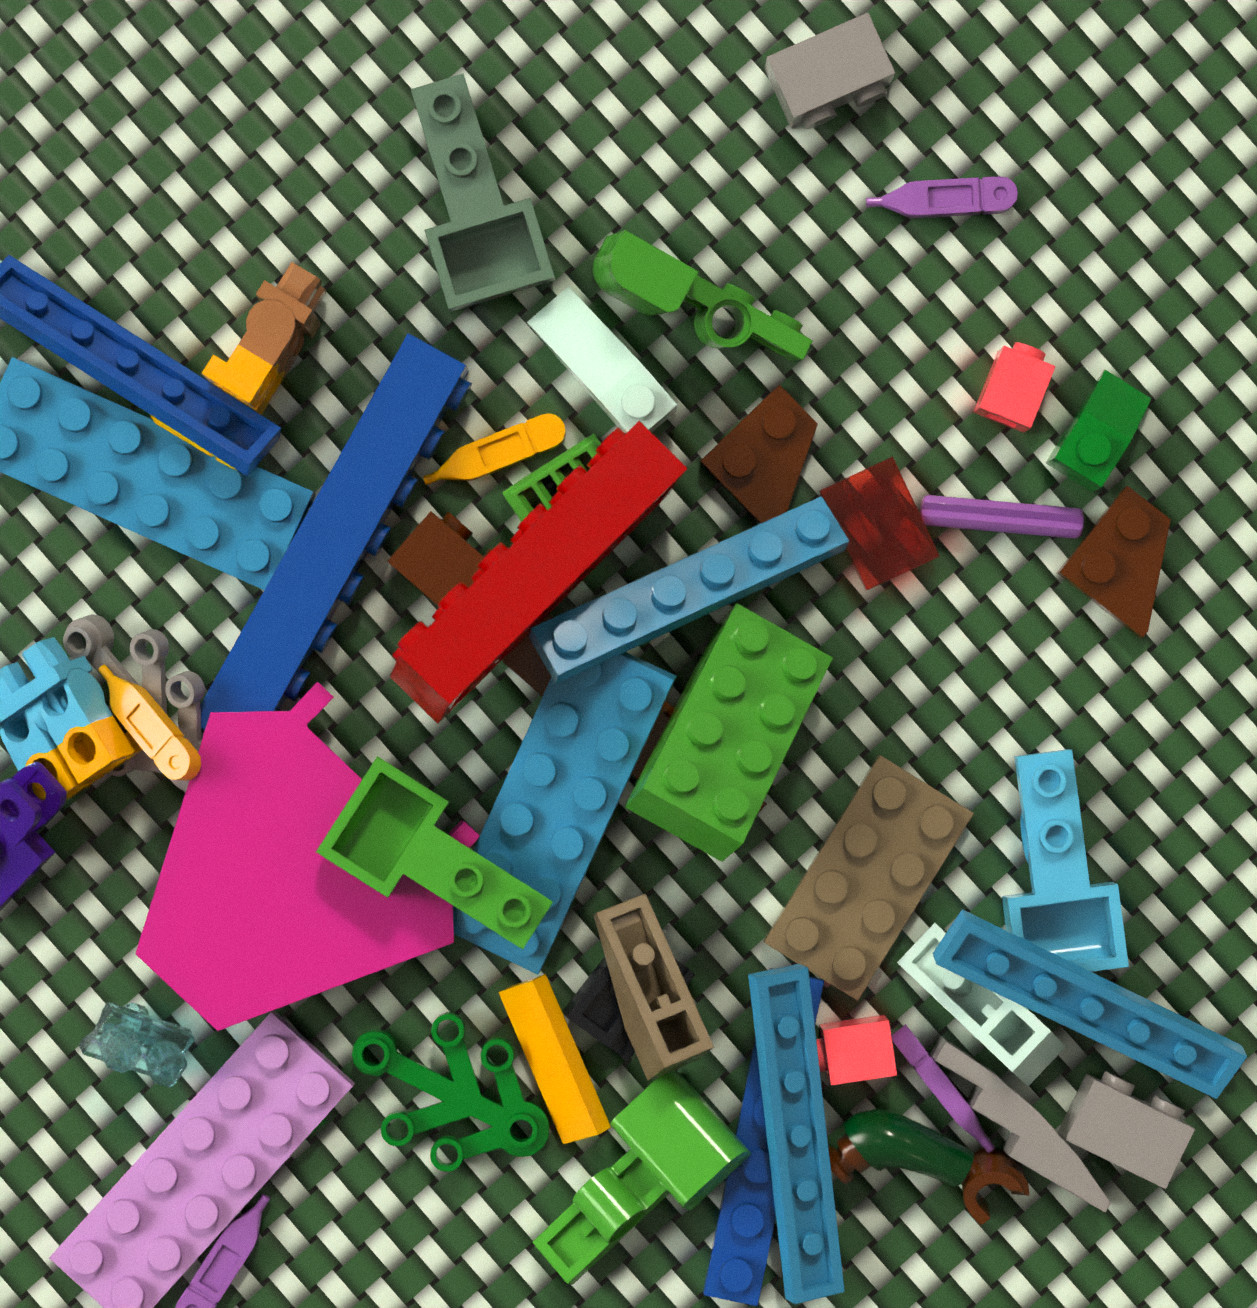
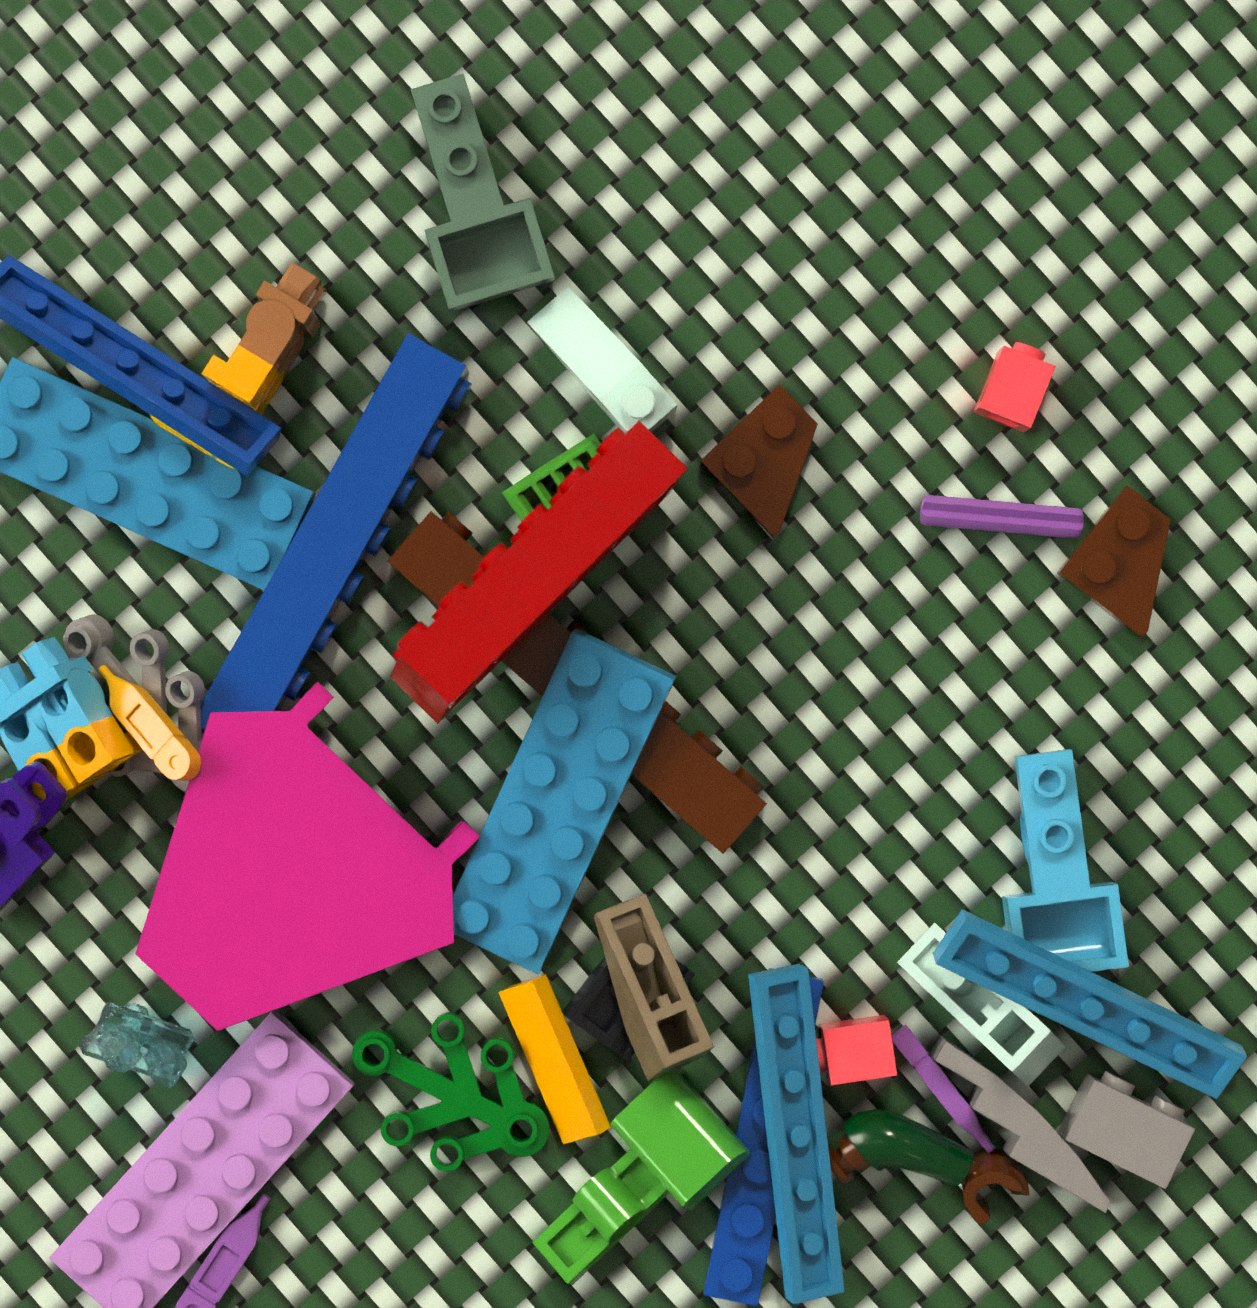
(393, 832): bright green plate -> none
(502, 449): yellow piece -> none
(660, 283): bright green plate -> none
(688, 589): dark azure plate -> none
(729, 733): bright green brick -> none
(830, 72): light grey brick -> none
(868, 877): dark tan plate -> none
(880, 523): clear red plate -> none
(950, 197): medium lavender piece -> none
(1099, 432): green slope -> none

